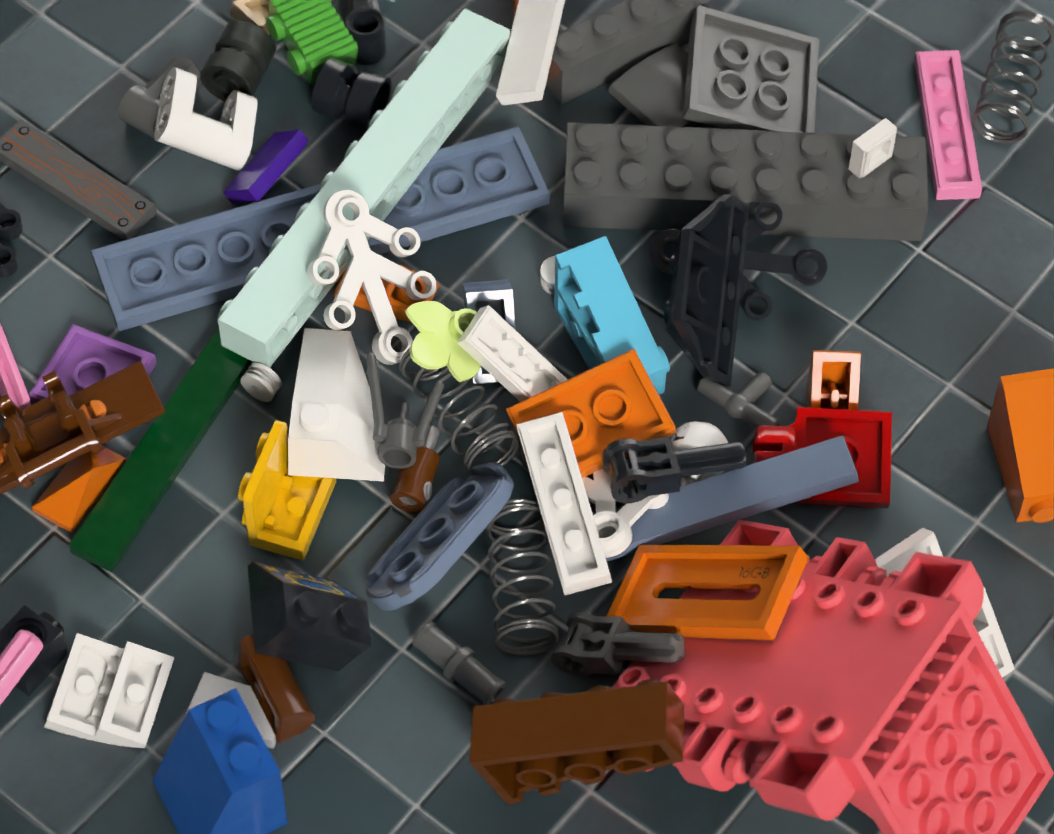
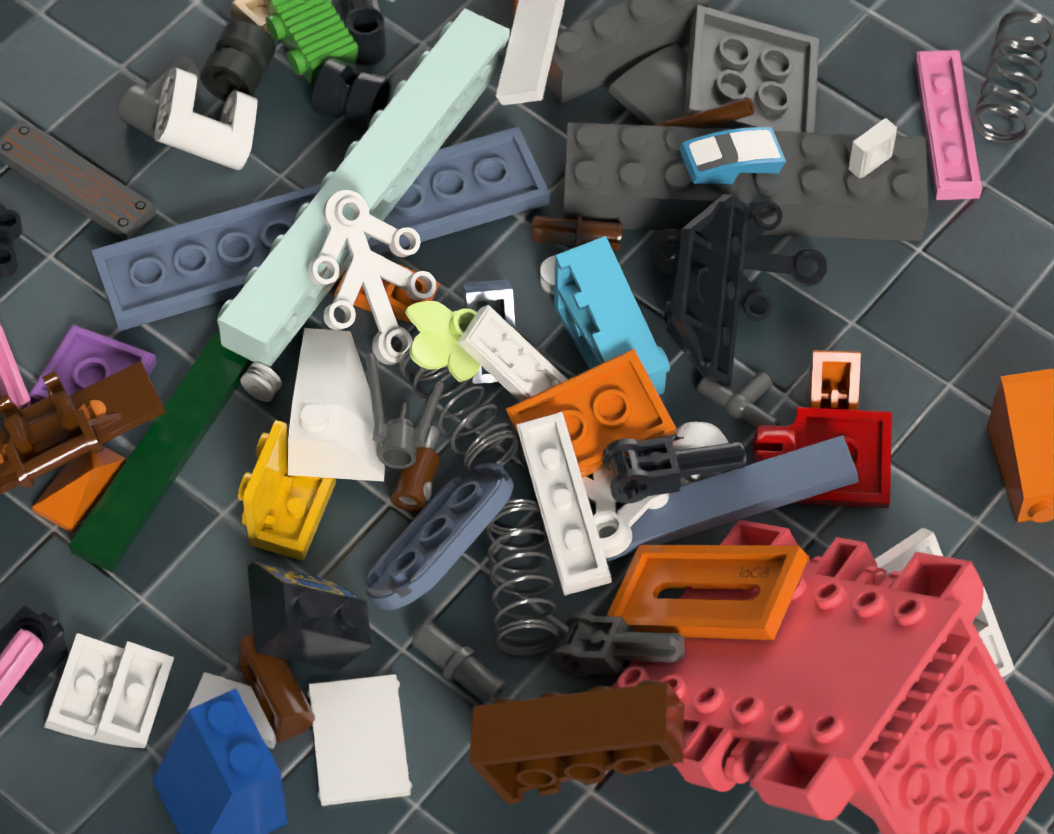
(266, 166): dark purple tile -> none
(359, 740): none -> white piece
(574, 231): none -> reddish brown axle
(714, 116): none -> reddish brown piece
(725, 154): none -> slope

